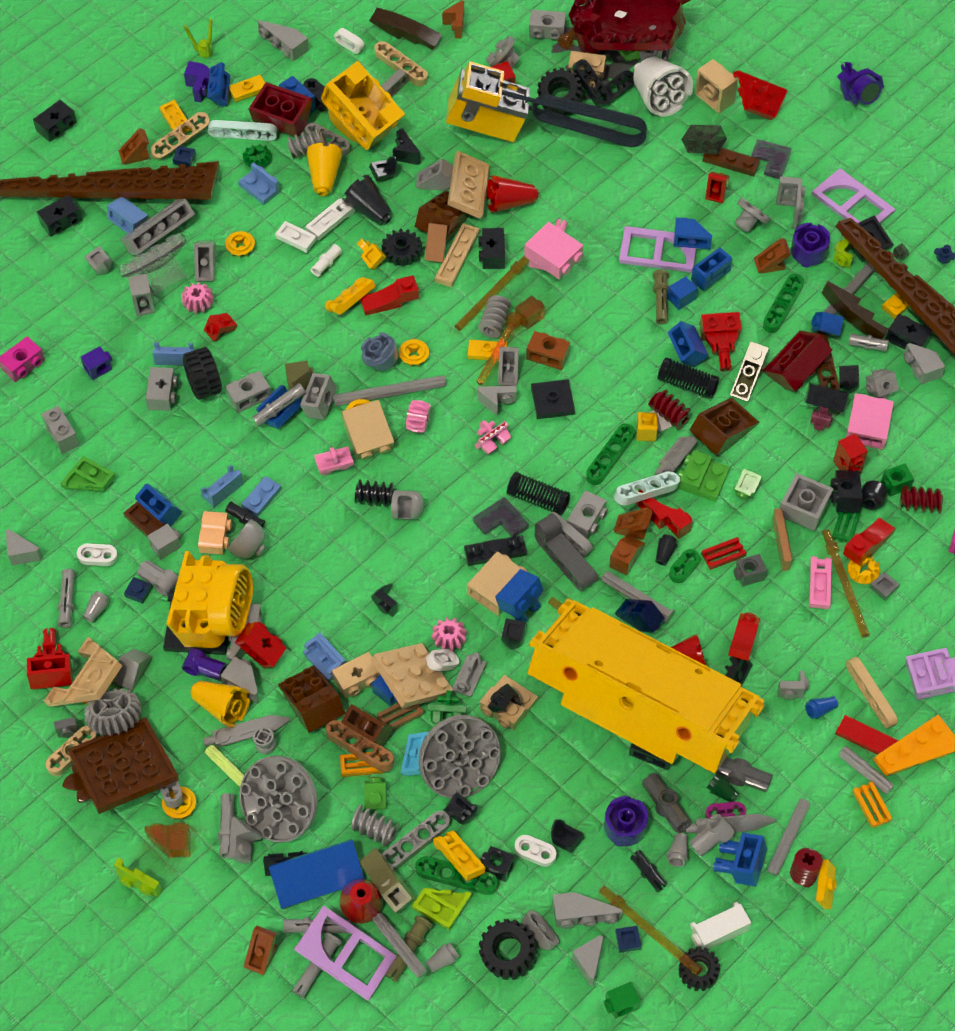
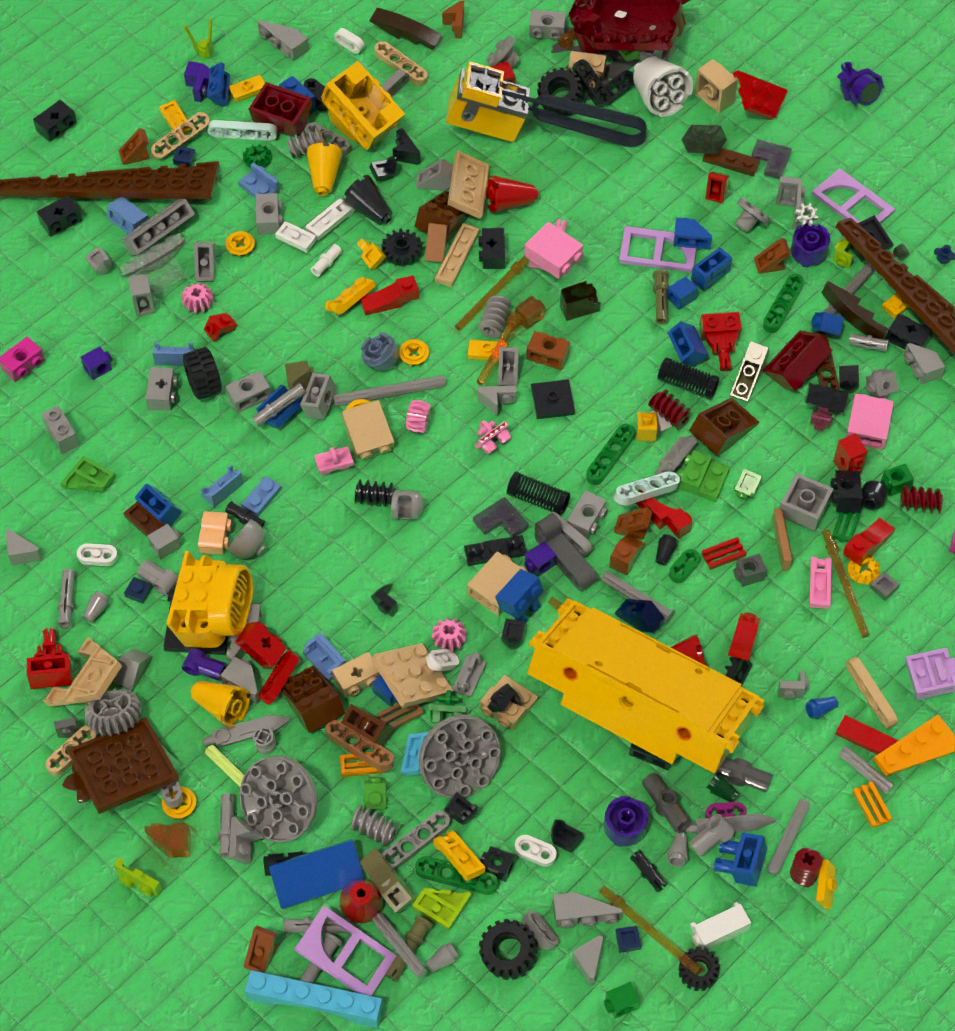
(267, 213): none -> light grey brick
(278, 677): none -> red beam
(284, 991): none -> medium azure arch
(540, 559): none -> dark purple brick
(579, 300): none -> piece
(807, 210): none -> white gear

